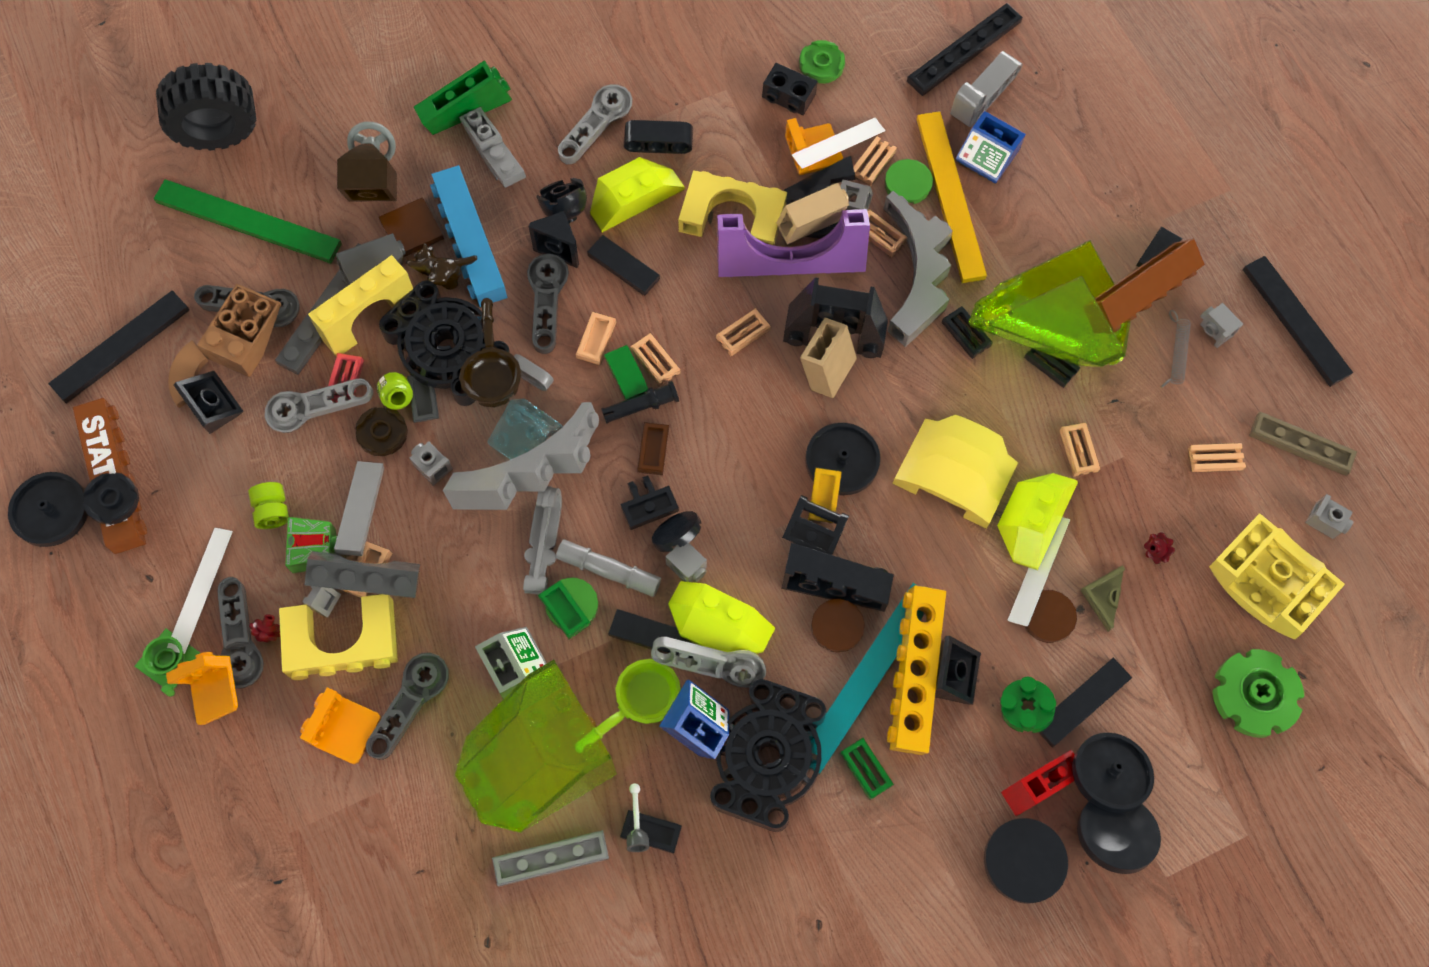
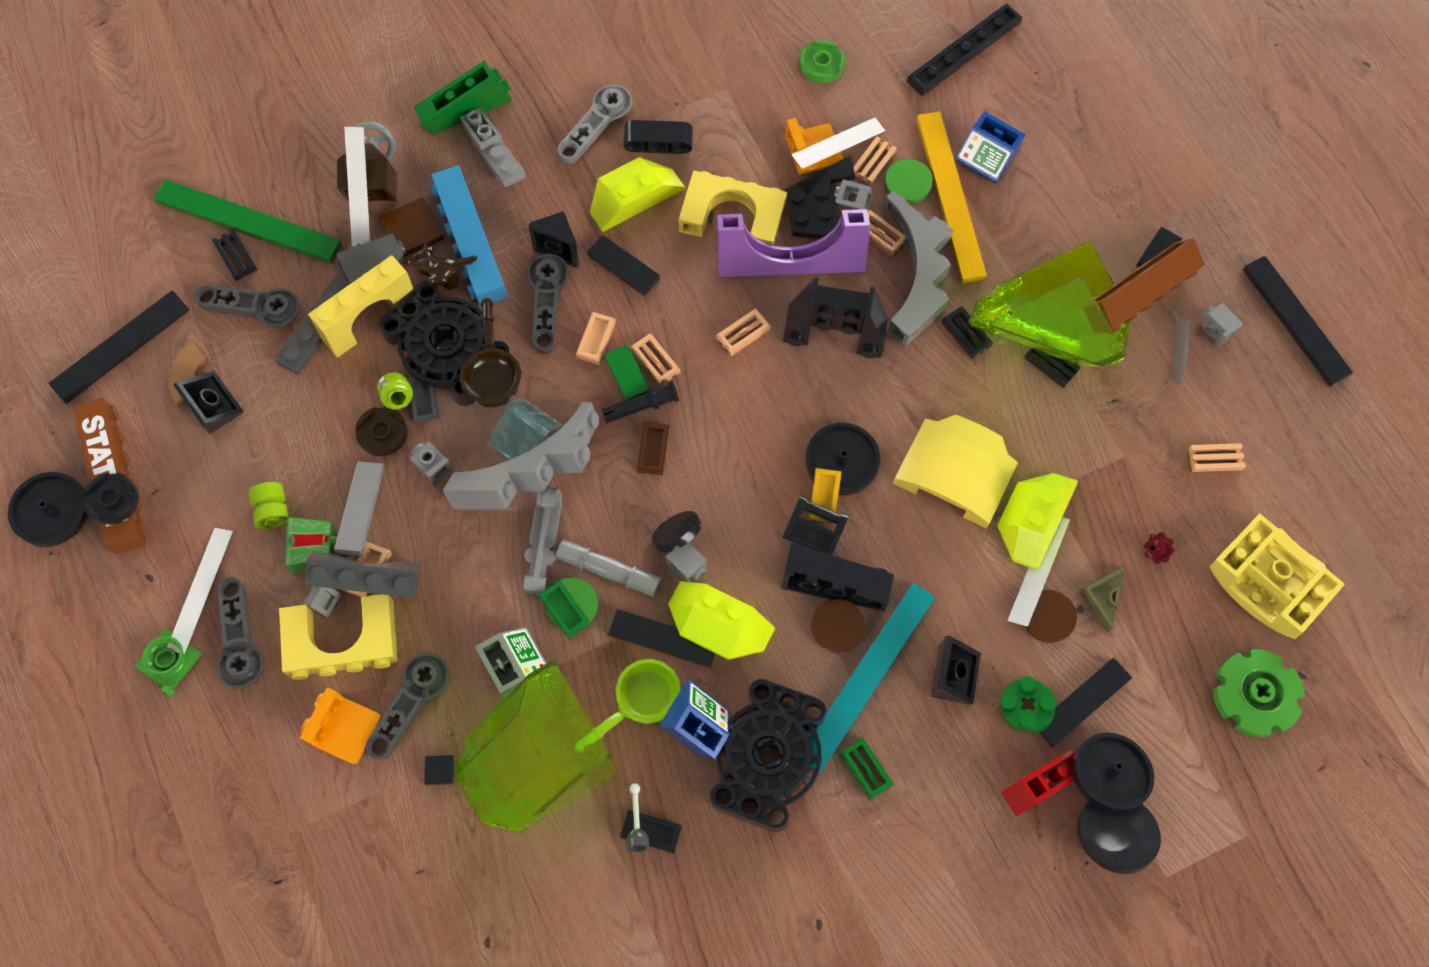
(205, 106): black tyre -> none
(210, 685): light orange bracket -> none
(226, 239): none -> black tile
(240, 330): medium nougat slope -> none
(265, 629): dark red plant -> none
(312, 404): light grey beam -> none
(337, 368): coral tile -> none
(357, 184): none -> white sticker
(439, 770): none -> black tile
(534, 374): light grey beam -> none
(550, 858): light grey tile -> none
(563, 197): black cylinder -> none
(650, 506): black hinge -> none
(711, 661): light grey beam -> none
(791, 85): black brick -> none
(812, 213): tan brick -> none
(828, 357): tan brick -> none
(932, 603): yellow brick -> none
(976, 98): light grey beam -> none
(1026, 860): black piece -> none
(1084, 469): light nougat tile -> none
(1303, 443): dark tan tile -> none
(1330, 517): light grey brick -> none

